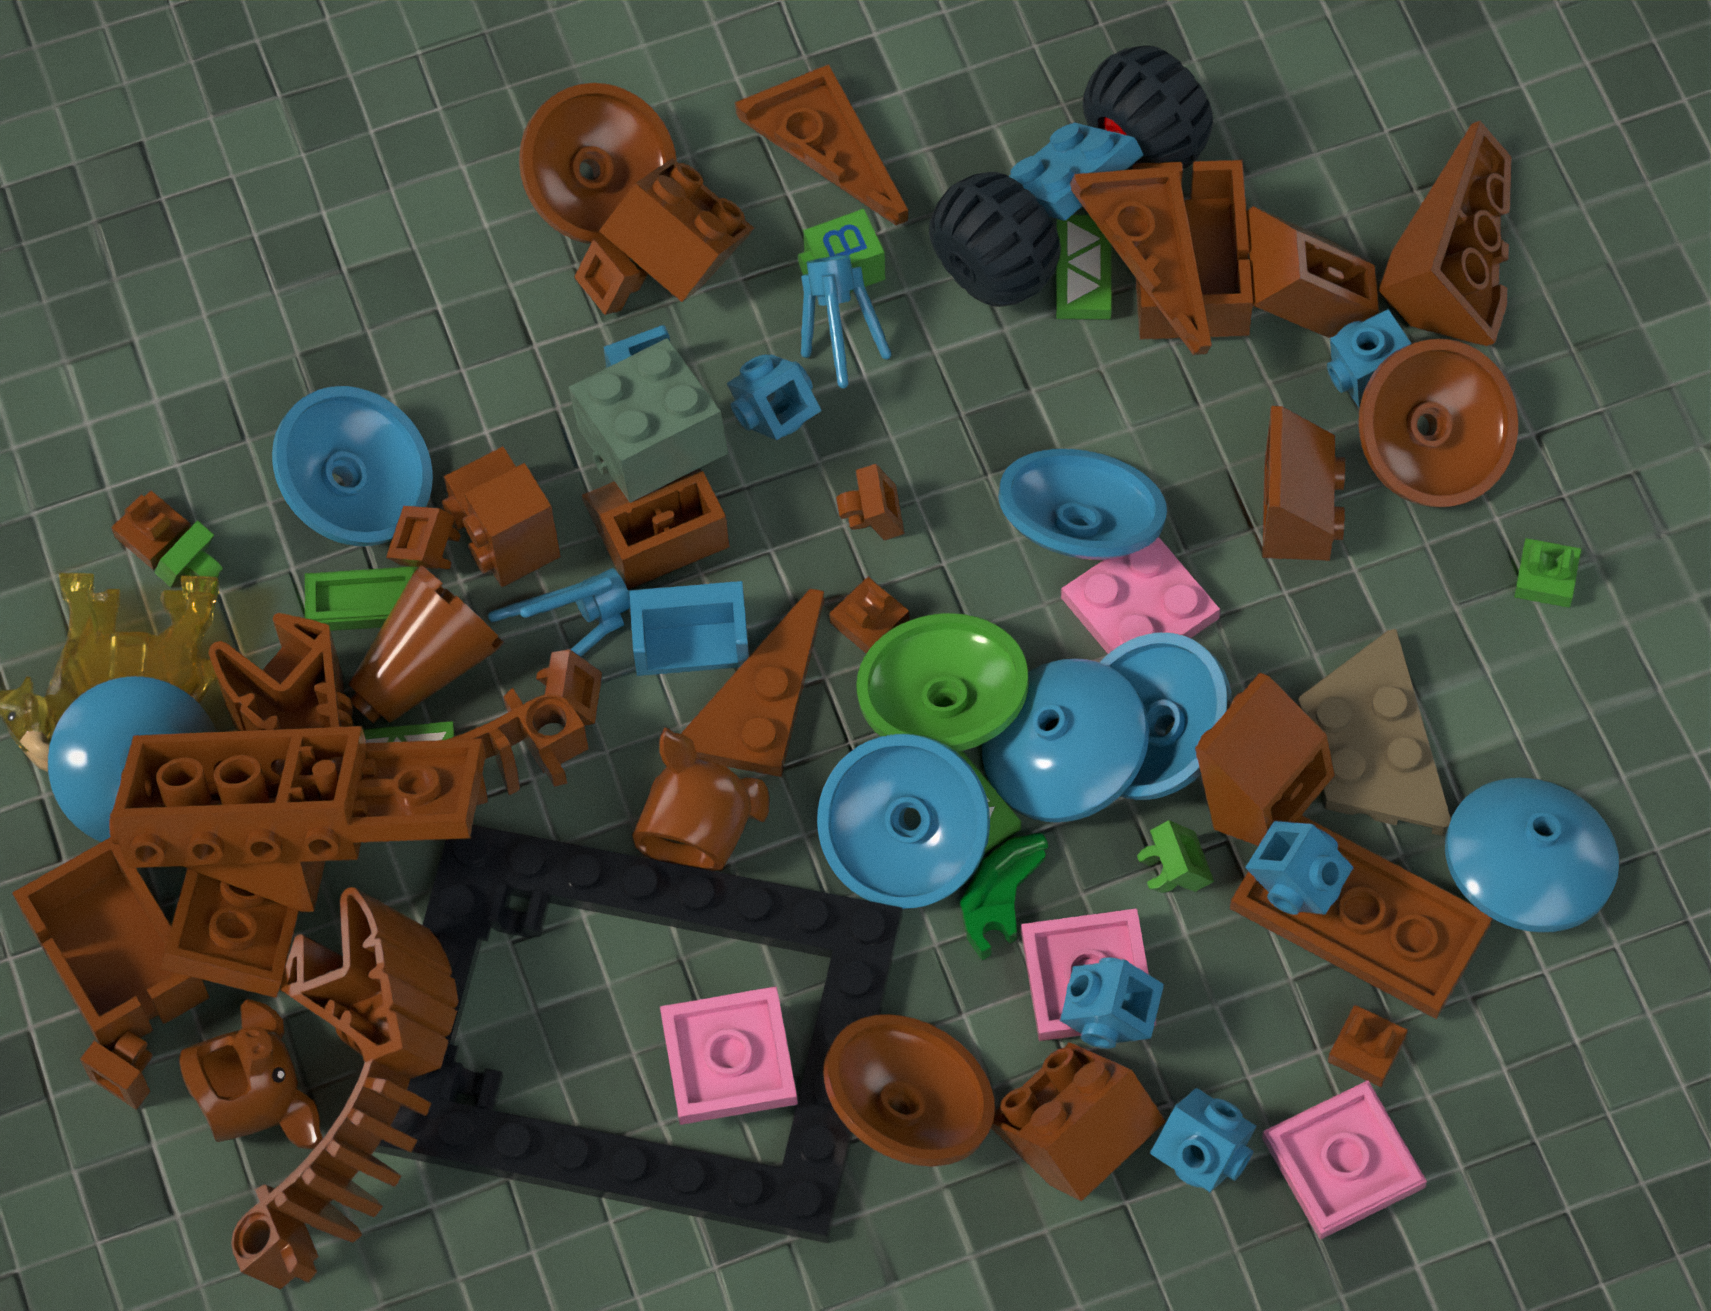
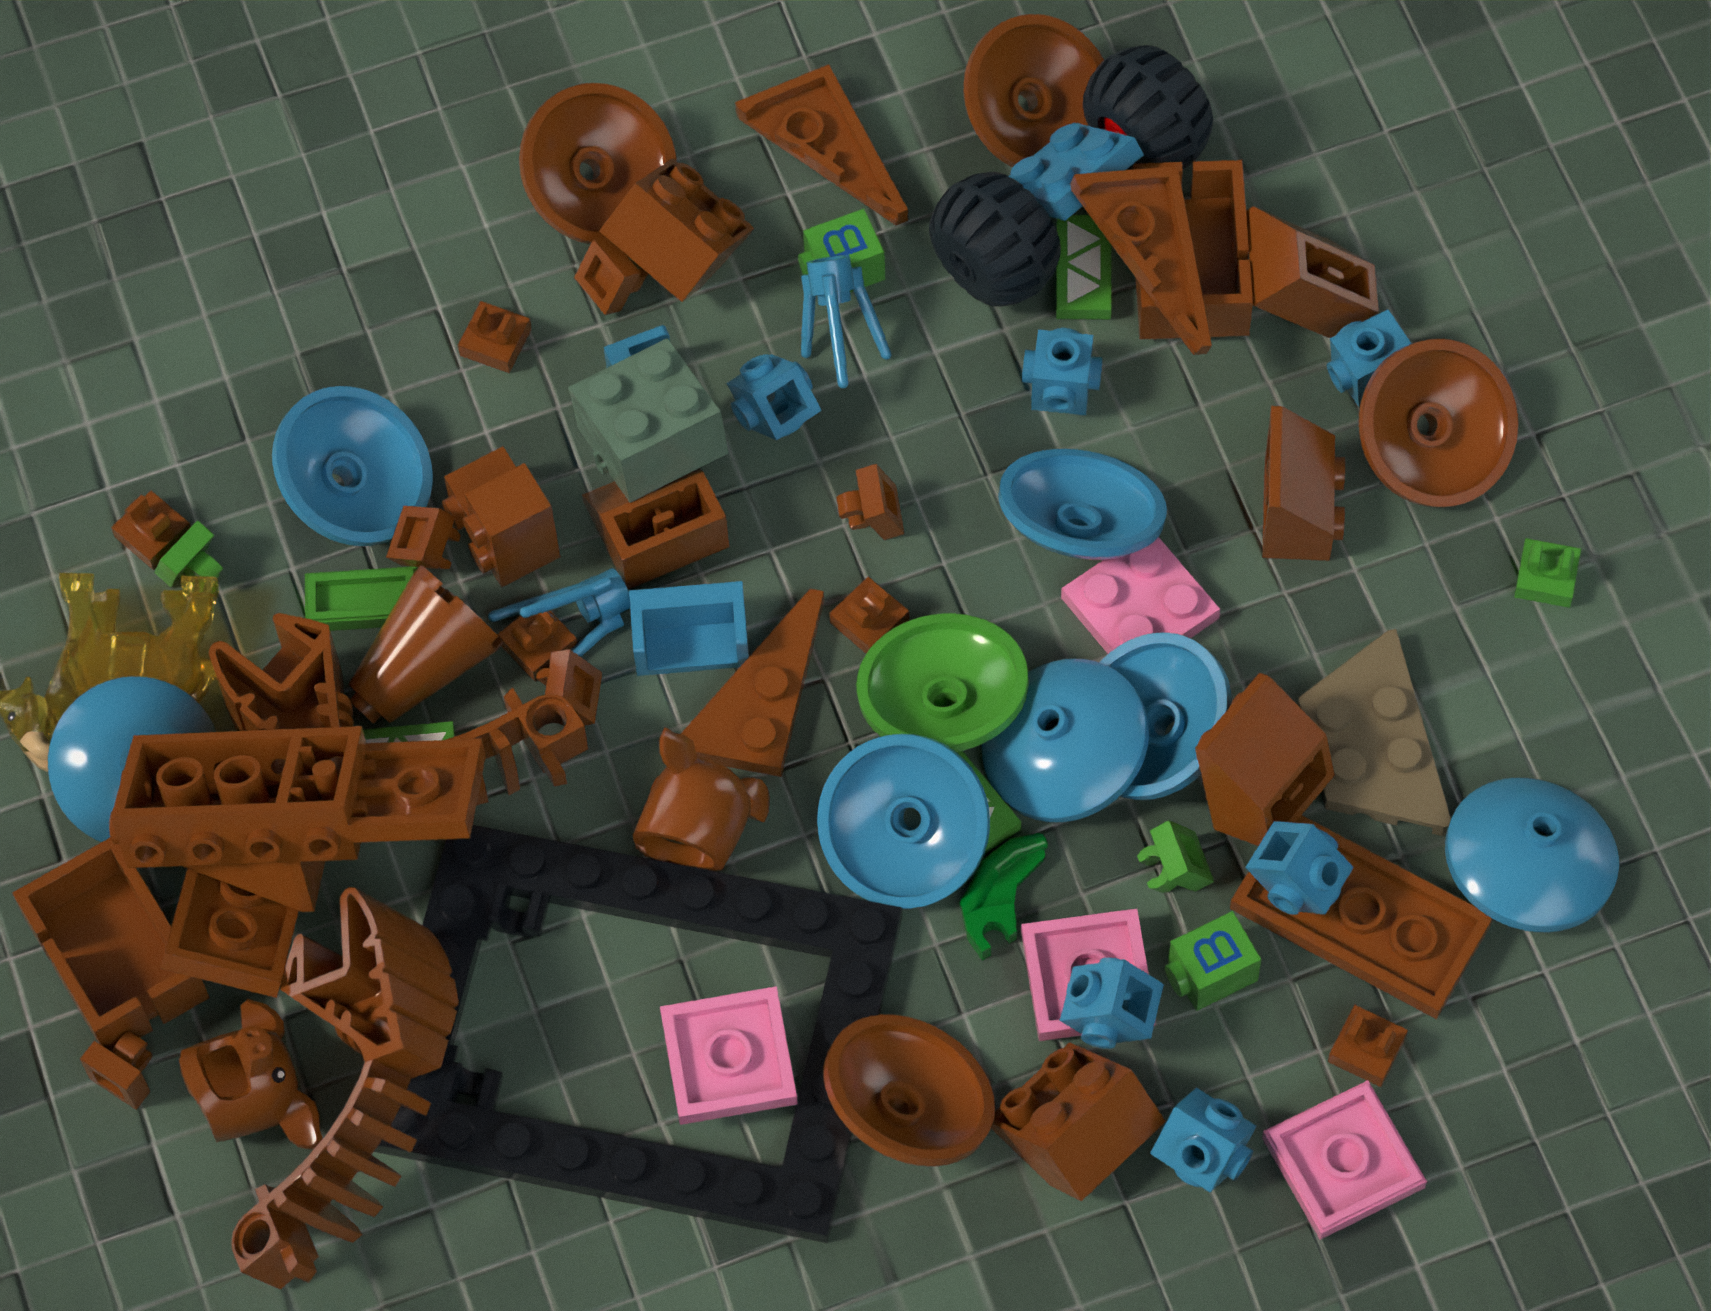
(494, 337): none -> dark orange tile
(533, 640): none -> dark orange tile
(1034, 59): none -> dark orange dish
(1062, 371): none -> dark azure brick
(1212, 961): none -> bright green brick
(1452, 250): dark orange wedge -> none

